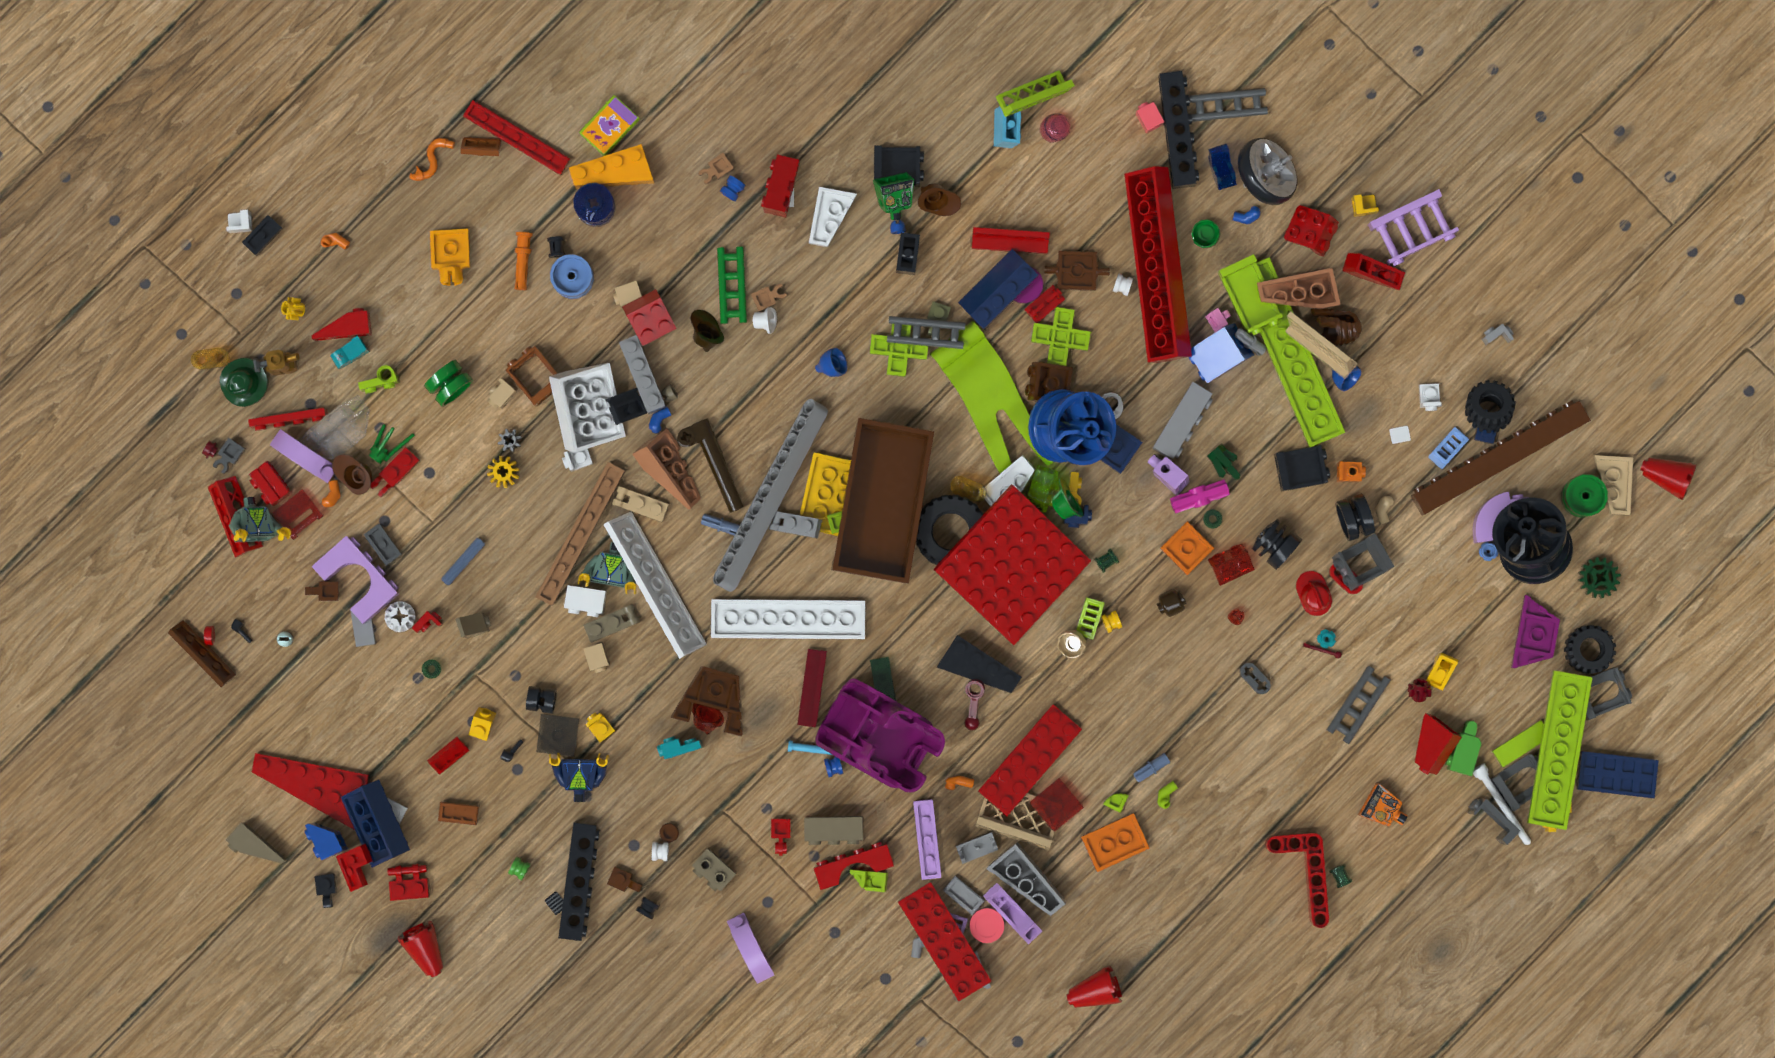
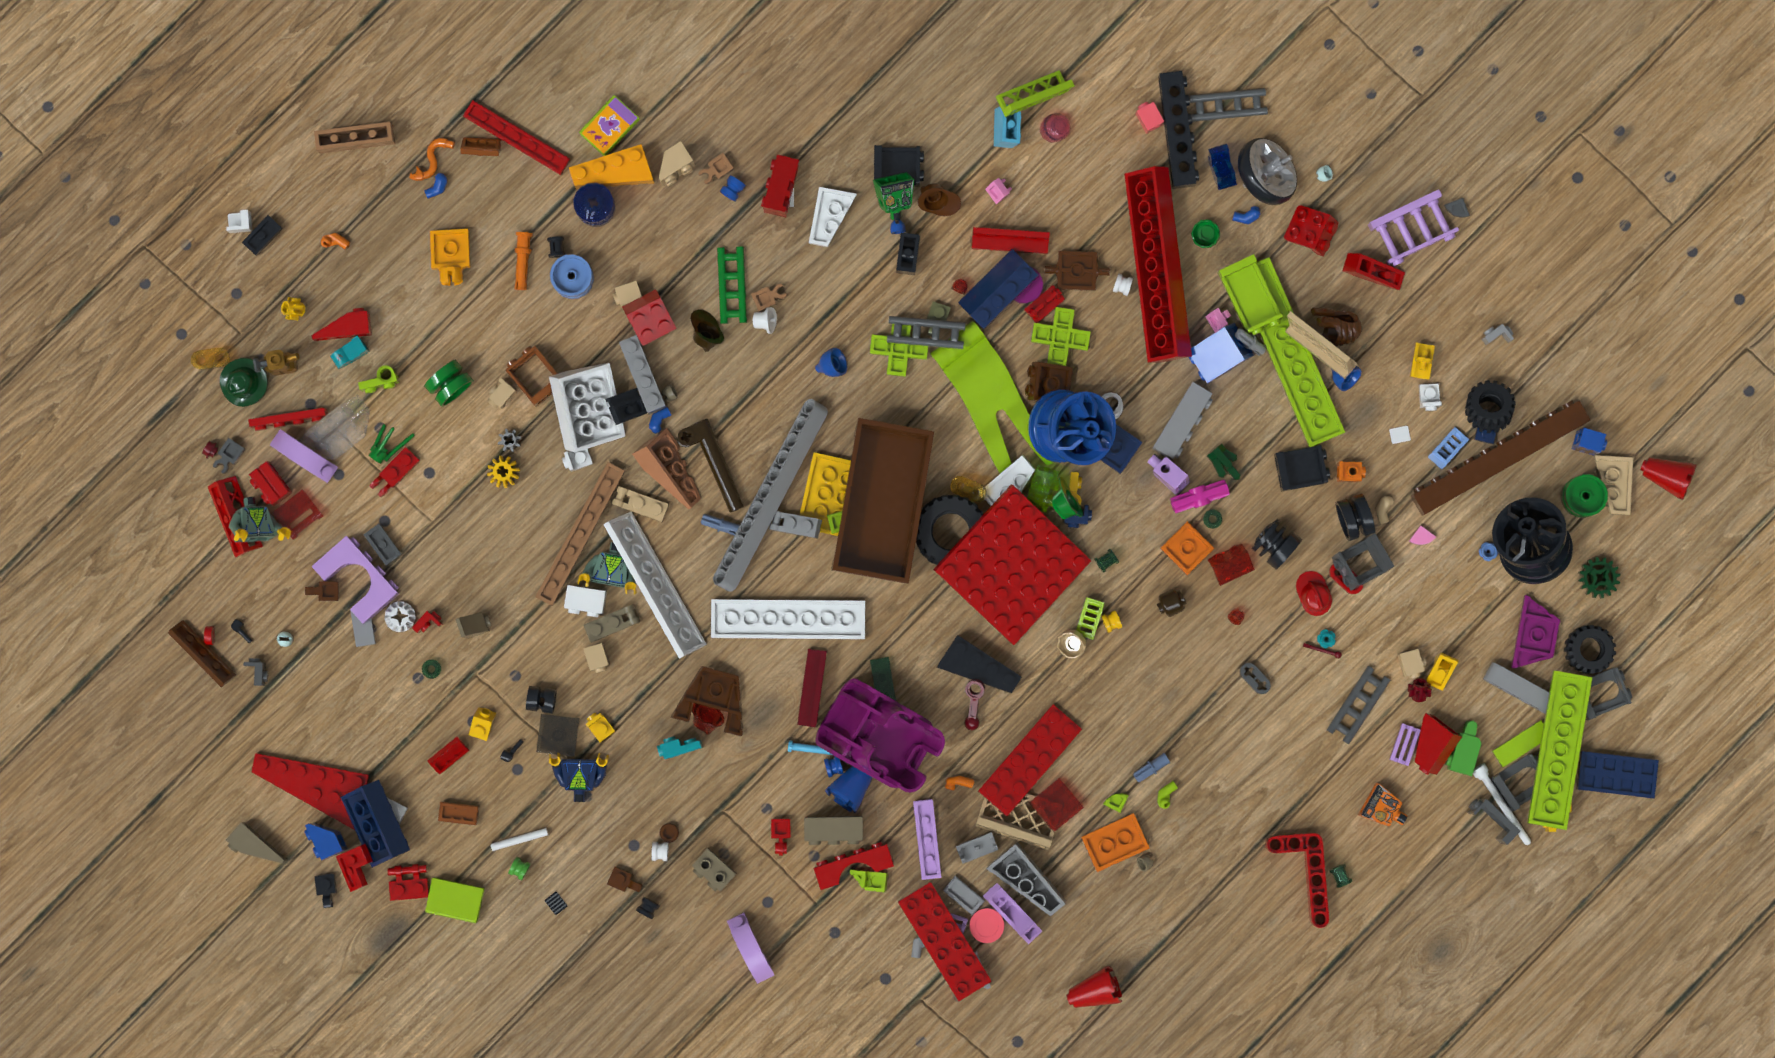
(260, 673): none -> dark grey bracket
(333, 496): orange arm -> none
(352, 474): reddish brown piece -> none
(354, 137): none -> medium nougat brick
(423, 948): red cone -> none
(439, 186): none -> blue arm
(454, 900): none -> lime piece
(463, 561): sand blue axle -> none
(519, 839): none -> white bar
(566, 930): black brick -> none
(674, 164): none -> tan slope
(850, 789): none -> blue cone
(960, 286): none -> clear red hinge
(997, 190): none -> bright pink tile
(1144, 862): none -> dark tan hinge
(1303, 290): nougat wedge -> none
(1324, 173): none -> light aqua hinge
(1364, 205): yellow panel -> none
(1411, 748): none -> lavender tile
(1412, 663): none -> tan brick
(1422, 361): none -> yellow hips
(1422, 536): none -> bright pink tile
(1457, 208): none -> dark grey tile
(1487, 514): lavender arch -> none
(1517, 687): none -> light grey beam
(1589, 441): none -> blue brick

